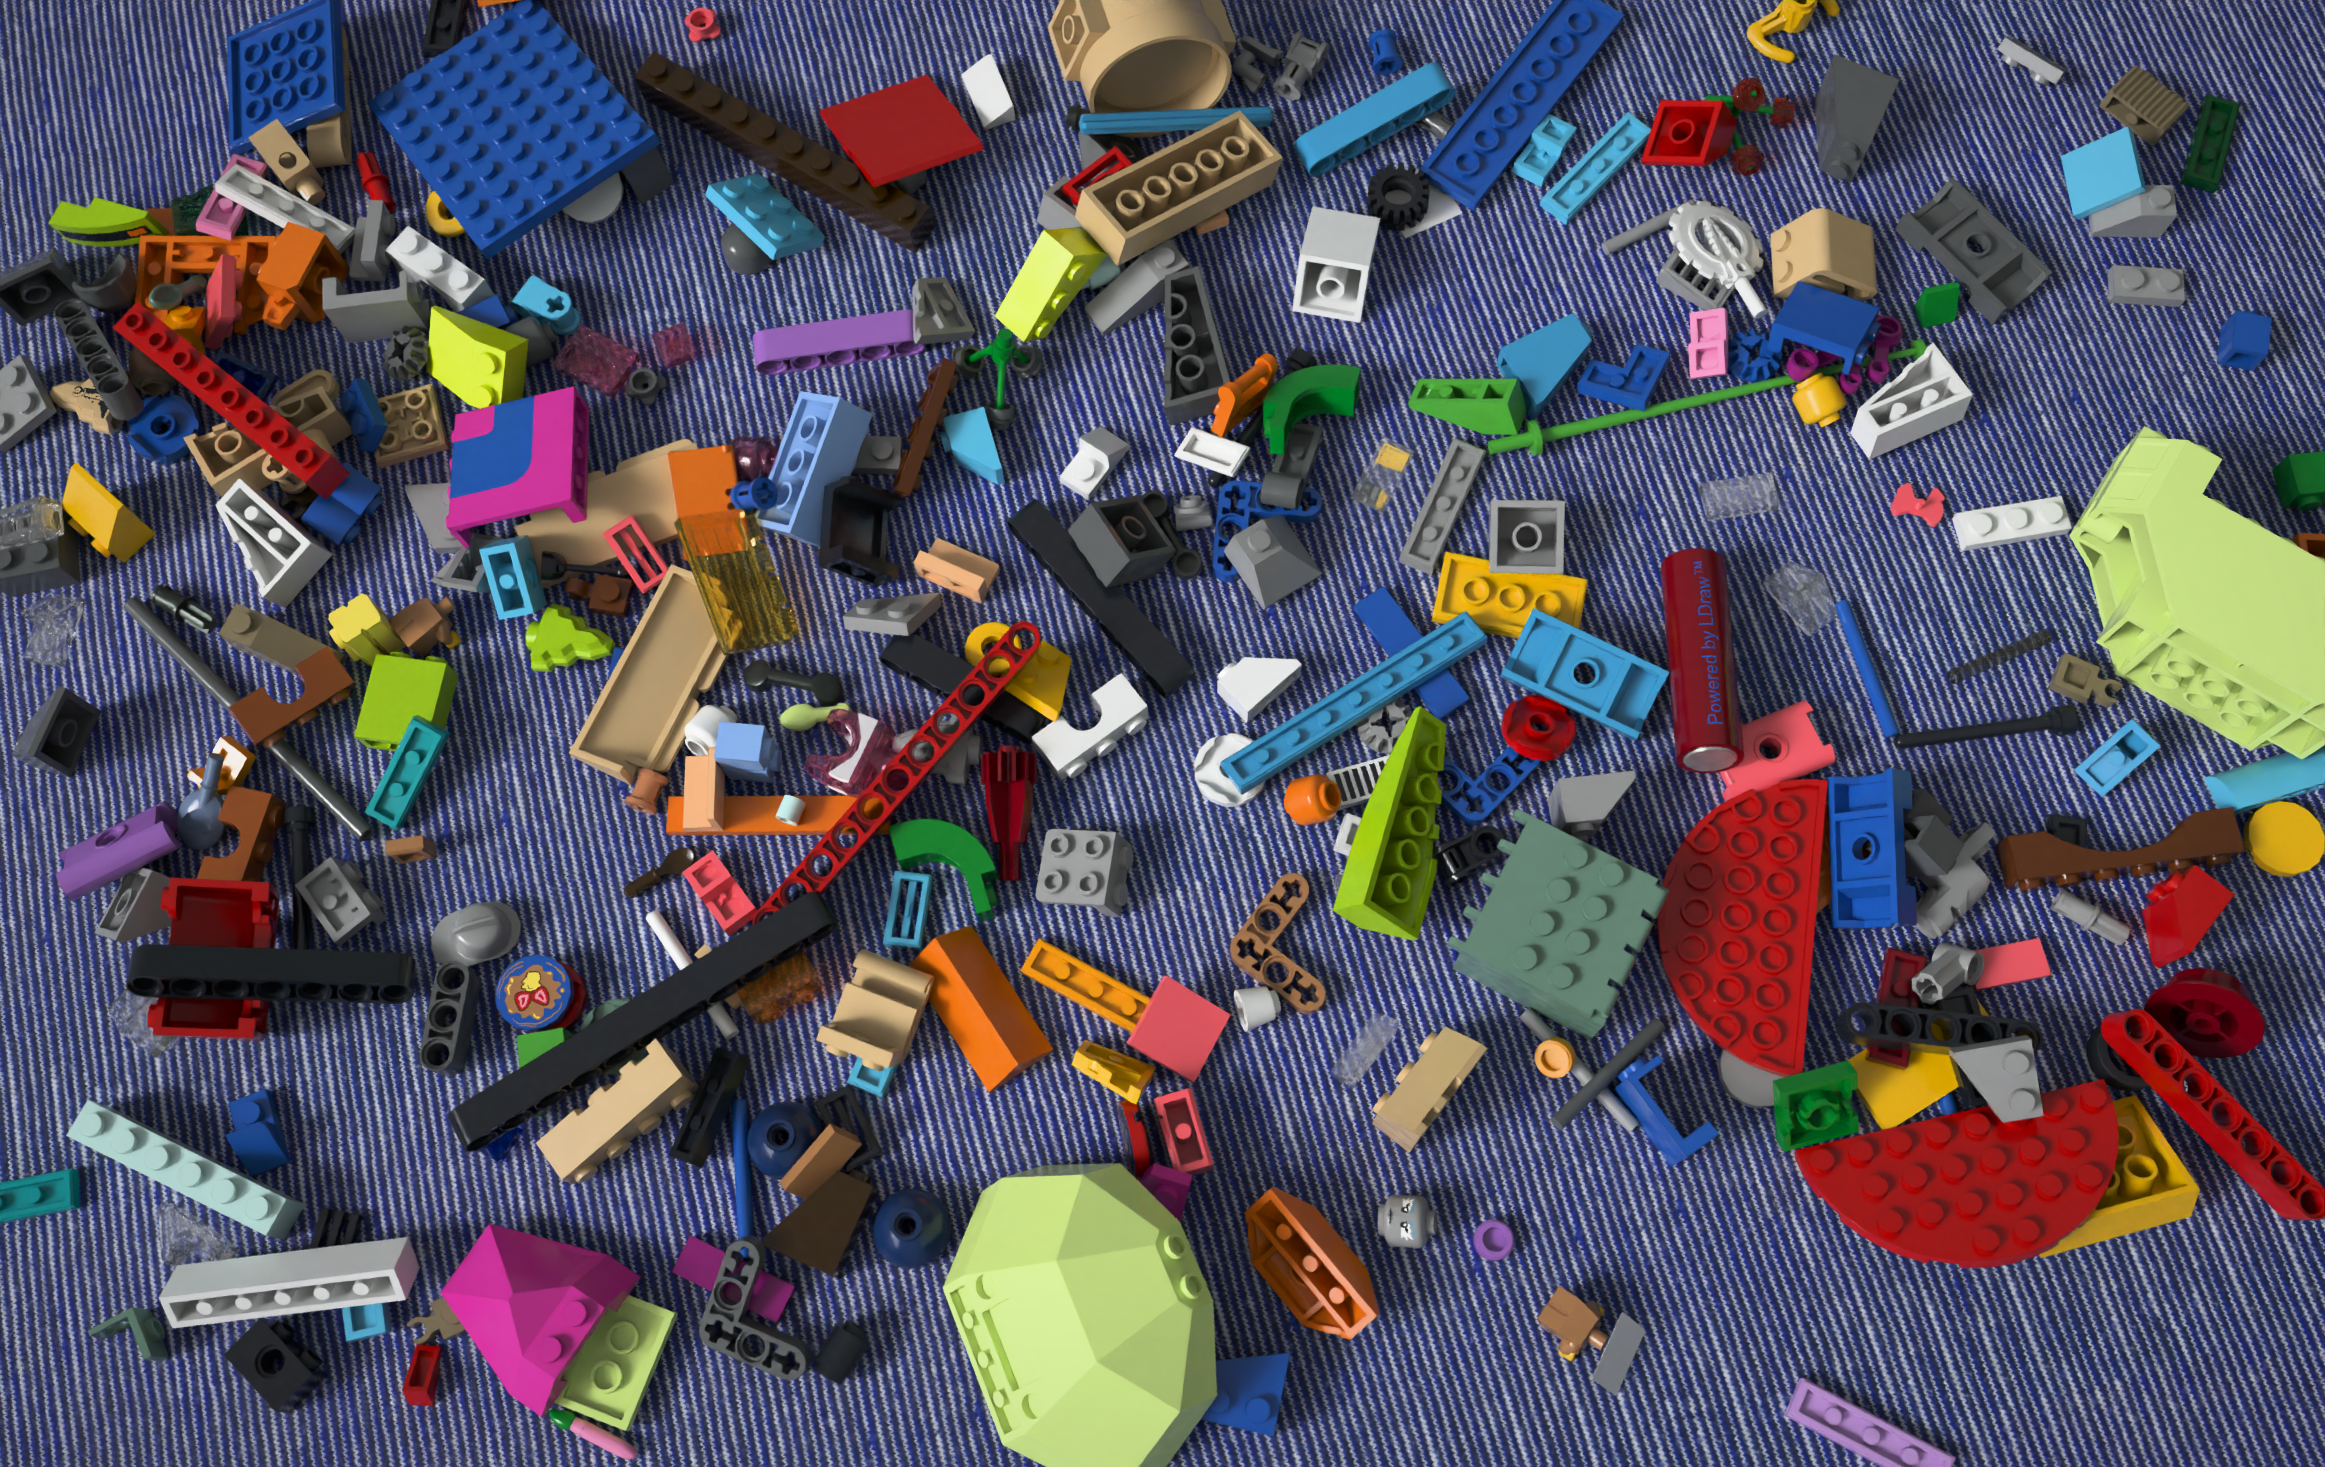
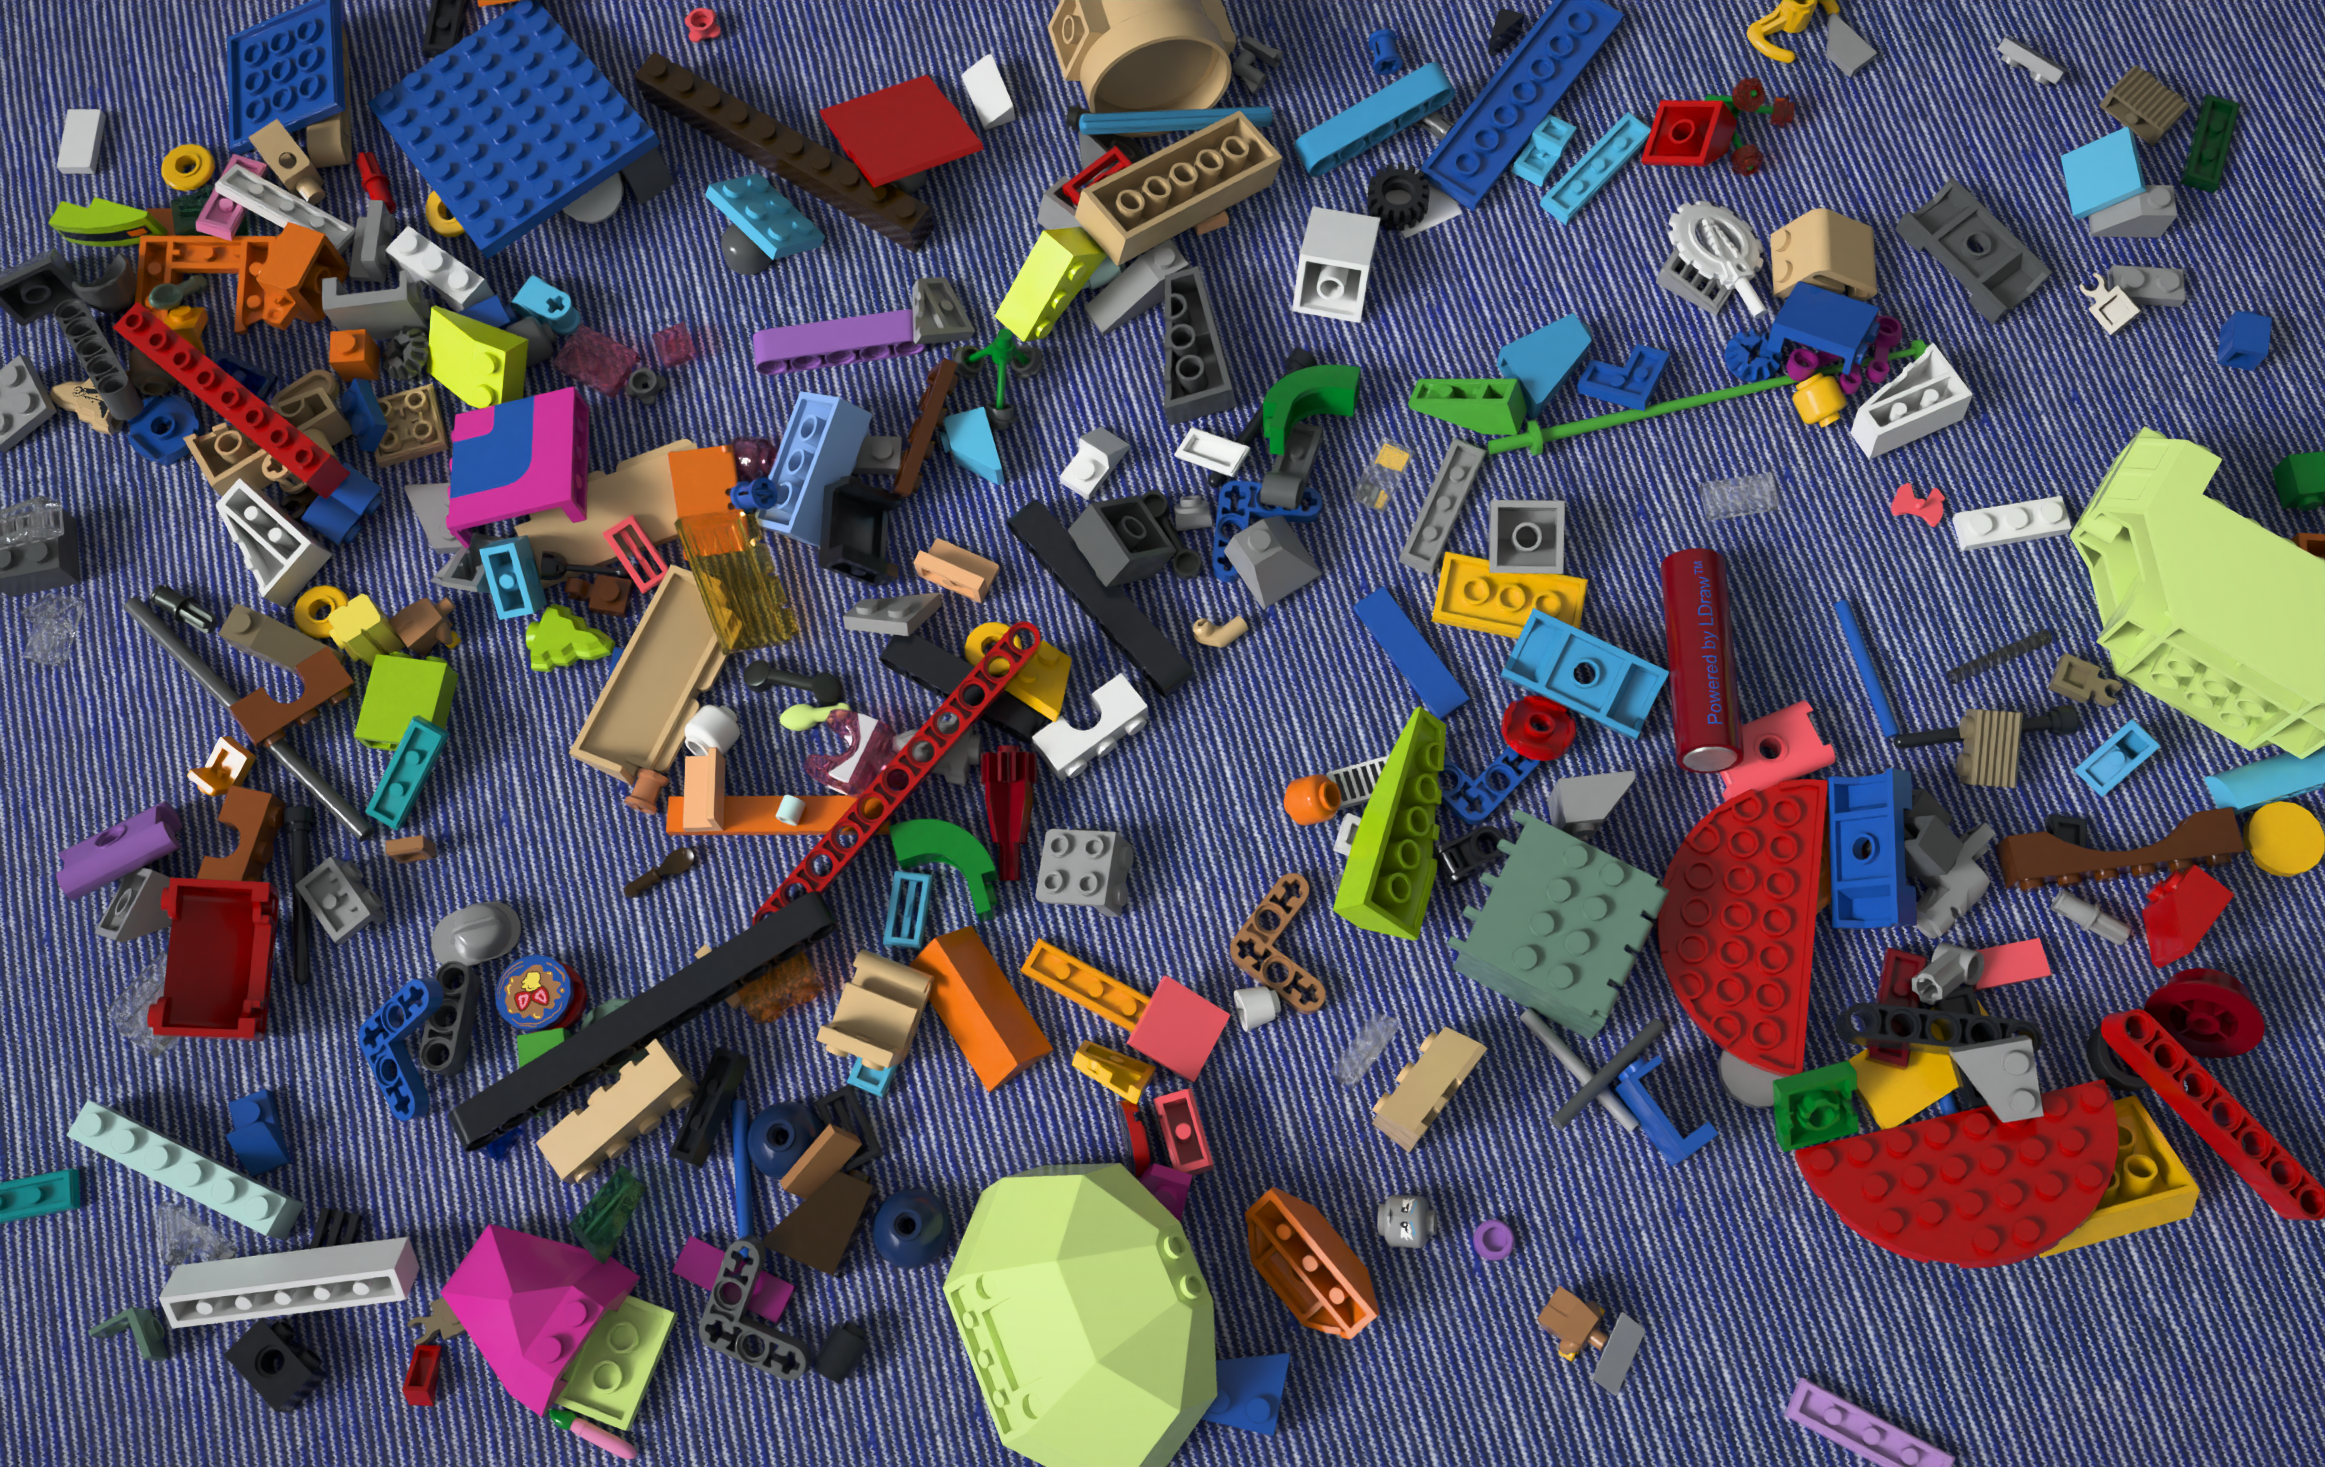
(57, 733): dark grey slope -> none
(81, 141): none -> white tile
(103, 516): yellow slope -> none
(179, 159): none -> yellow piece
(201, 808): sand blue piece -> none
(221, 301): coral tile -> none
(270, 974): black beam -> none
(310, 603): none -> yellow piece
(354, 355): none -> orange brick
(366, 1321): medium azure plate -> none
(380, 1048): none -> blue beam
(608, 1213): none -> clear green wing
(682, 960): white bar -> none
(720, 893): coral slope -> none
(747, 752): light blue piece -> none
(1211, 777): white tile -> none
(1219, 636): none -> tan arm
(1244, 395): orange plate -> none
(1256, 683): white slope -> none
(1301, 64): light grey connector -> none
(1353, 702): dark azure tile -> none
(1376, 737): light grey gear -> none
(1505, 30): none -> black slope
(1555, 1057): light orange tile -> none
(1640, 231): light grey bar -> none
(1708, 343): bright pink slope -> none
(1802, 596): clear slope -> none
(1846, 47): none -> light grey tile
(1849, 114): dark grey slope -> none
(1938, 304): green slope -> none
(1990, 748): none -> dark tan brick
(2112, 307): none -> plate

